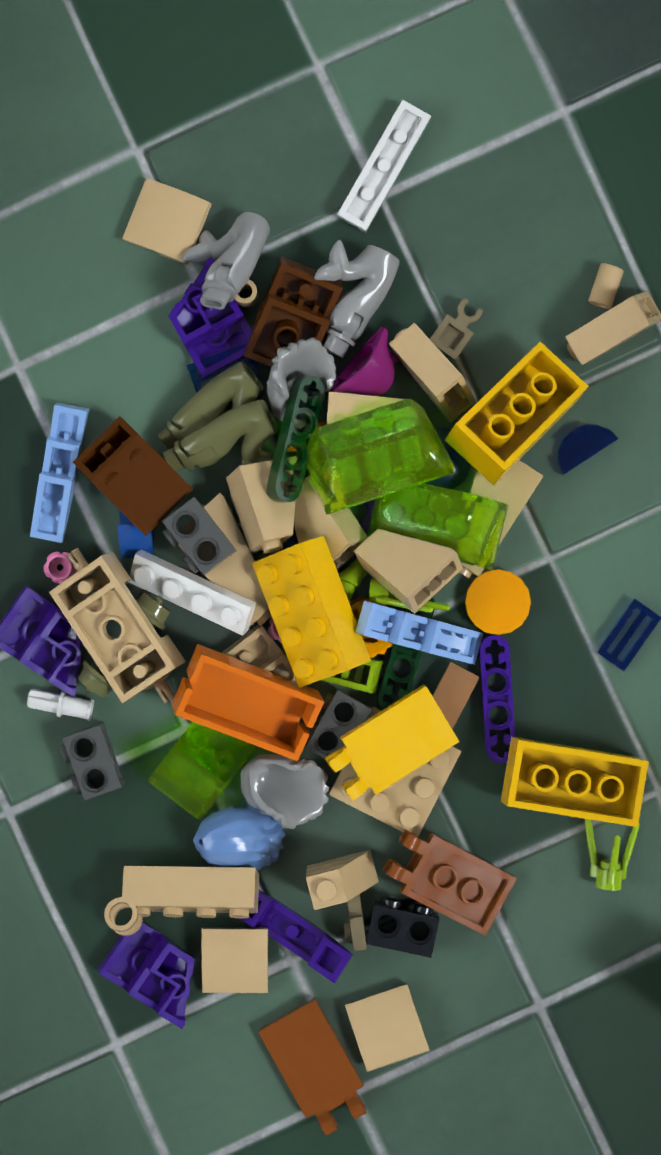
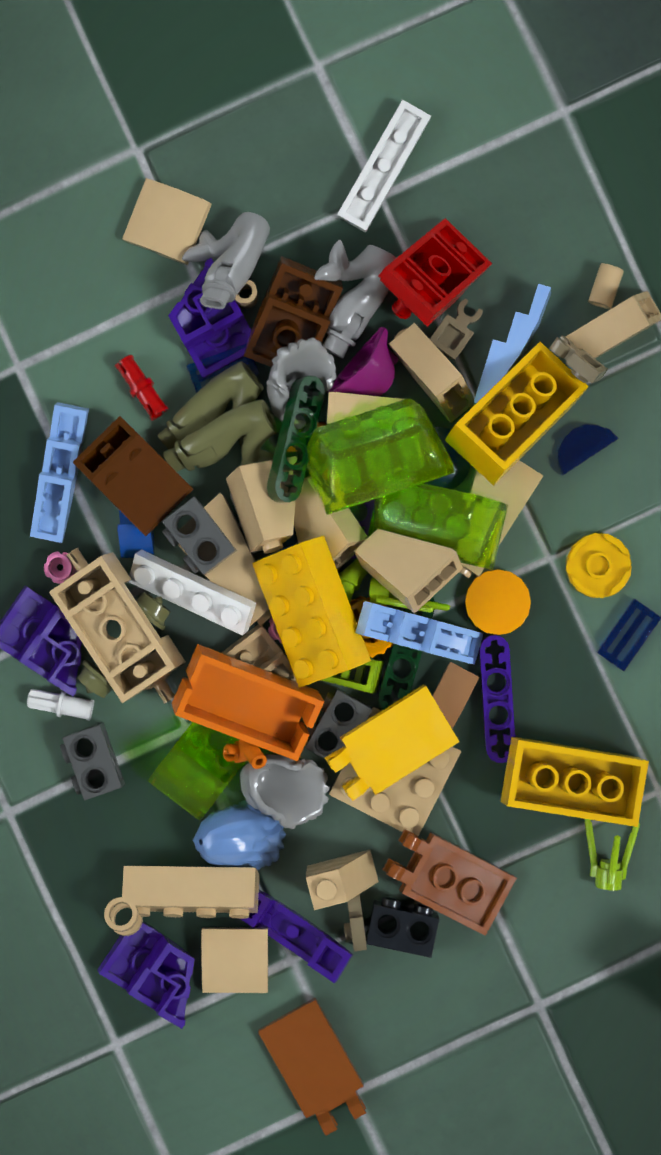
(141, 387): none -> red pin
(242, 751): none -> orange arm
(387, 1028): tan slope -> none
(433, 273): none -> red brick
(506, 355): none -> light blue slope
(583, 364): none -> dark tan plate
(598, 565): none -> yellow tile

